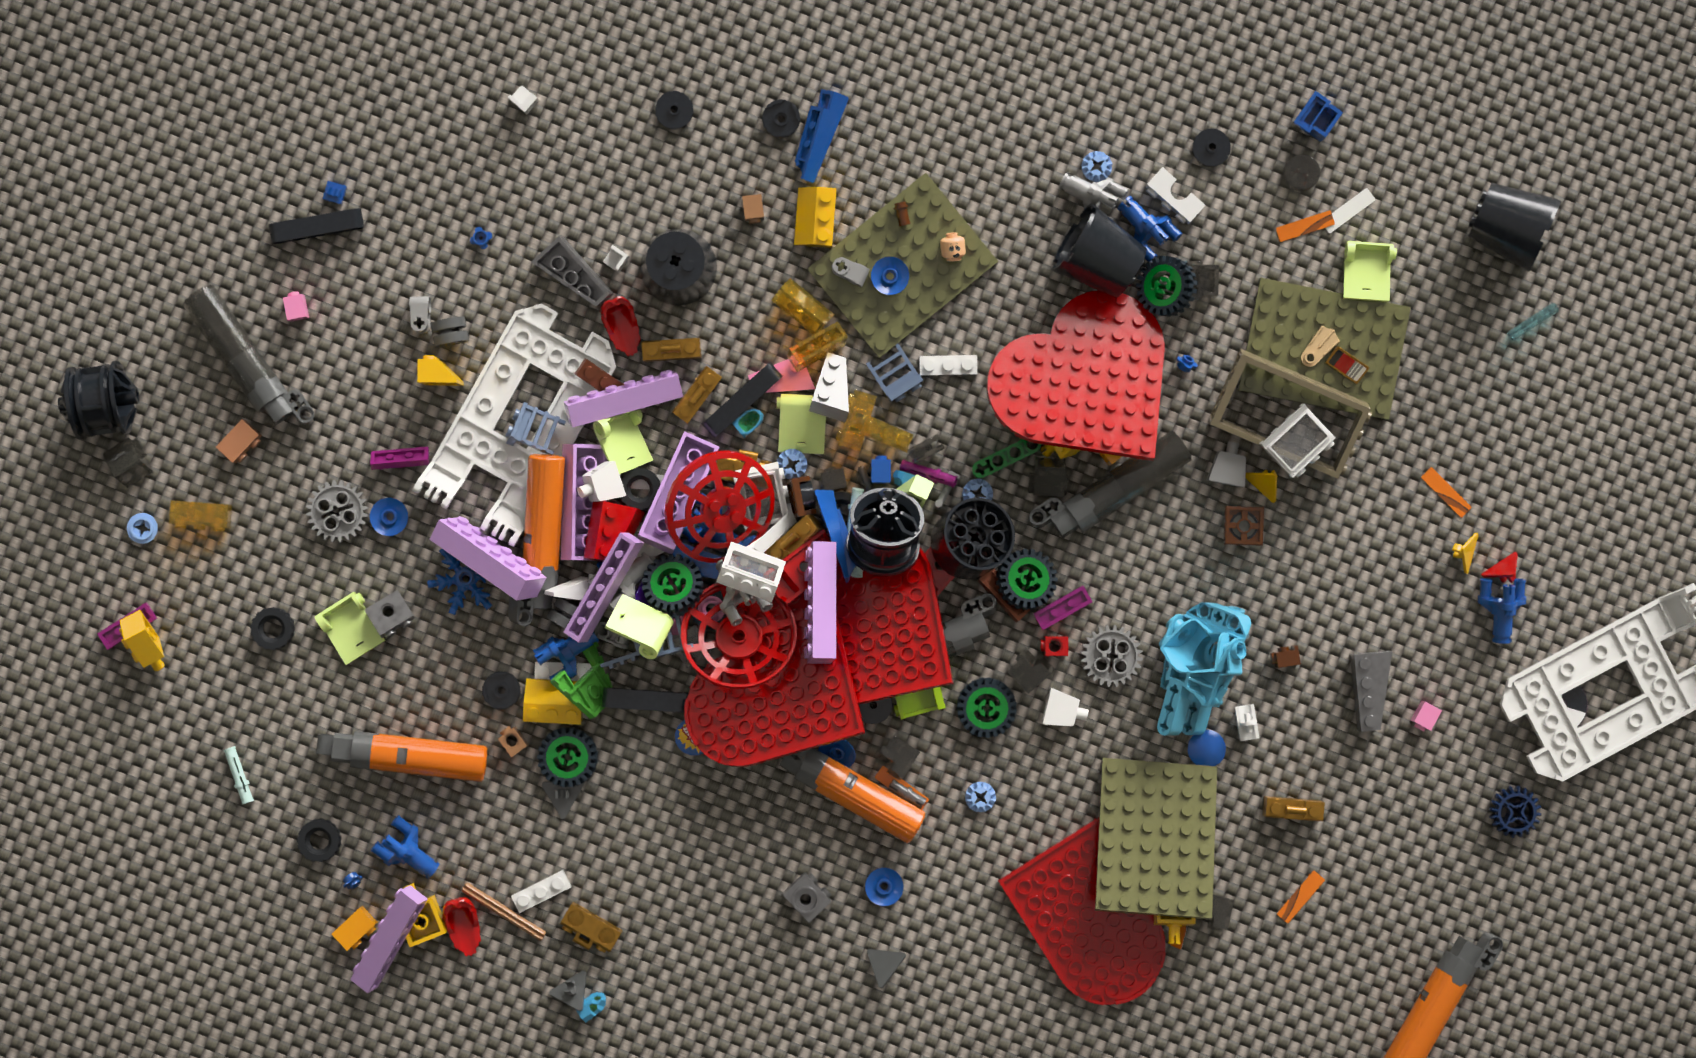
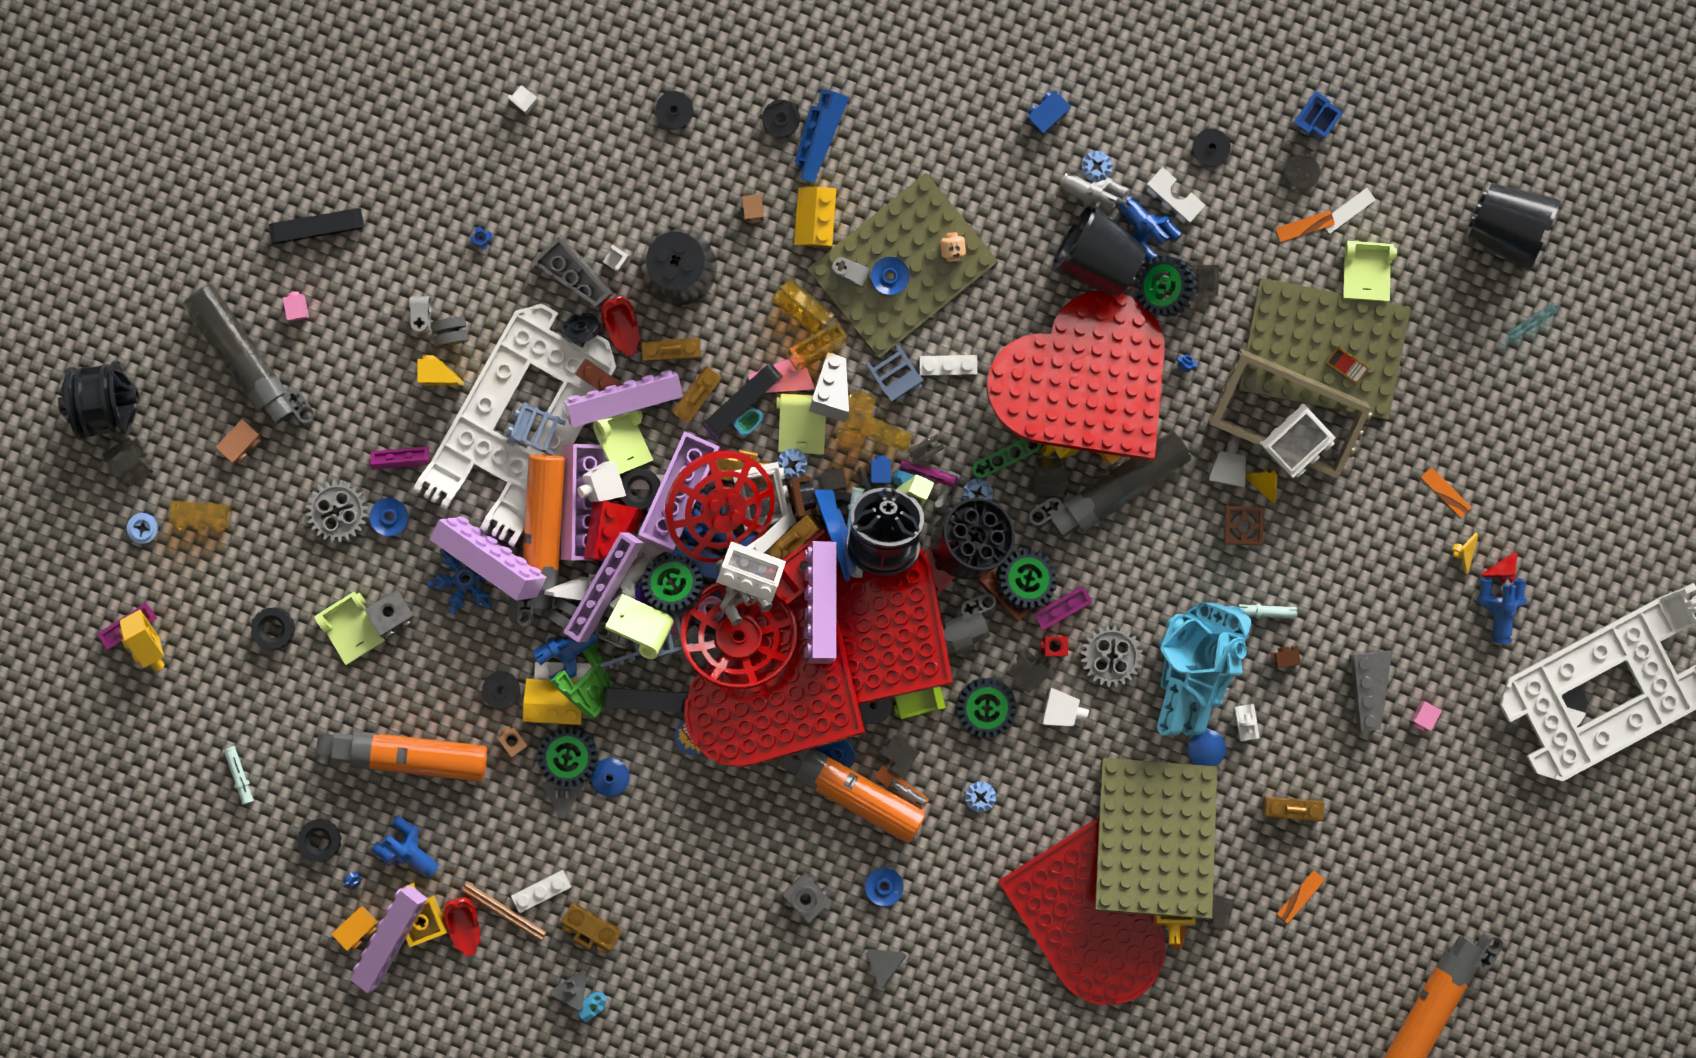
(334, 192): blue tile -> none
(581, 328): none -> black plate
(617, 770): none -> blue dish
(902, 213): reddish brown pin -> none
(1048, 112): none -> blue brick
(1269, 611): none -> light aqua pin
(1320, 345): tan piece -> none
(1521, 805): dark blue gear -> none

